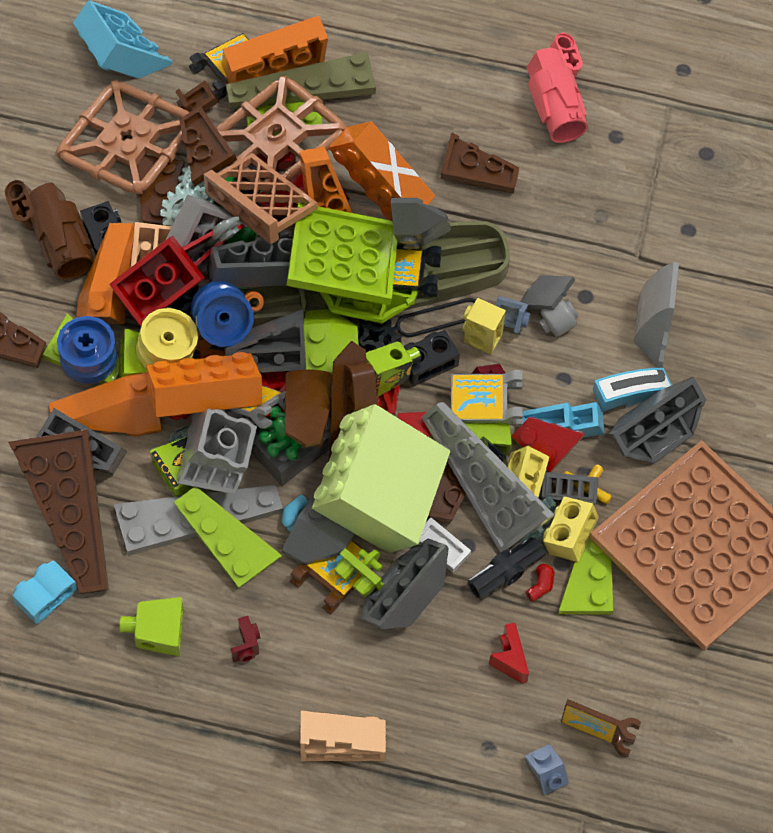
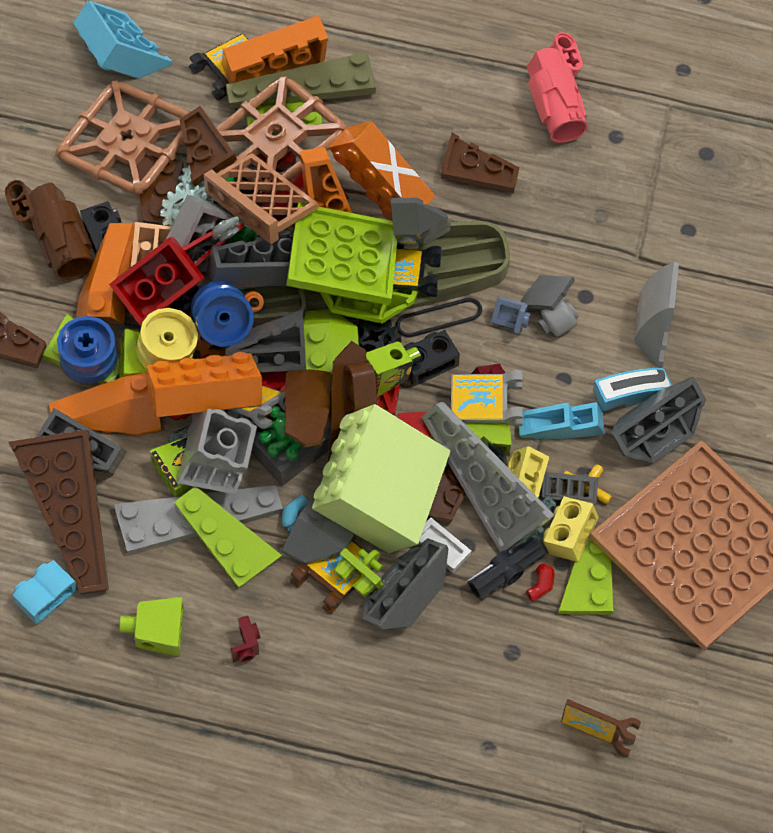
(199, 96): reddish brown bracket -> none
(342, 737): light nougat wedge -> none
(483, 325): light yellow brick -> none
(512, 660): red slope -> none
(547, 768): sand blue bracket -> none
(548, 439): red wing -> none

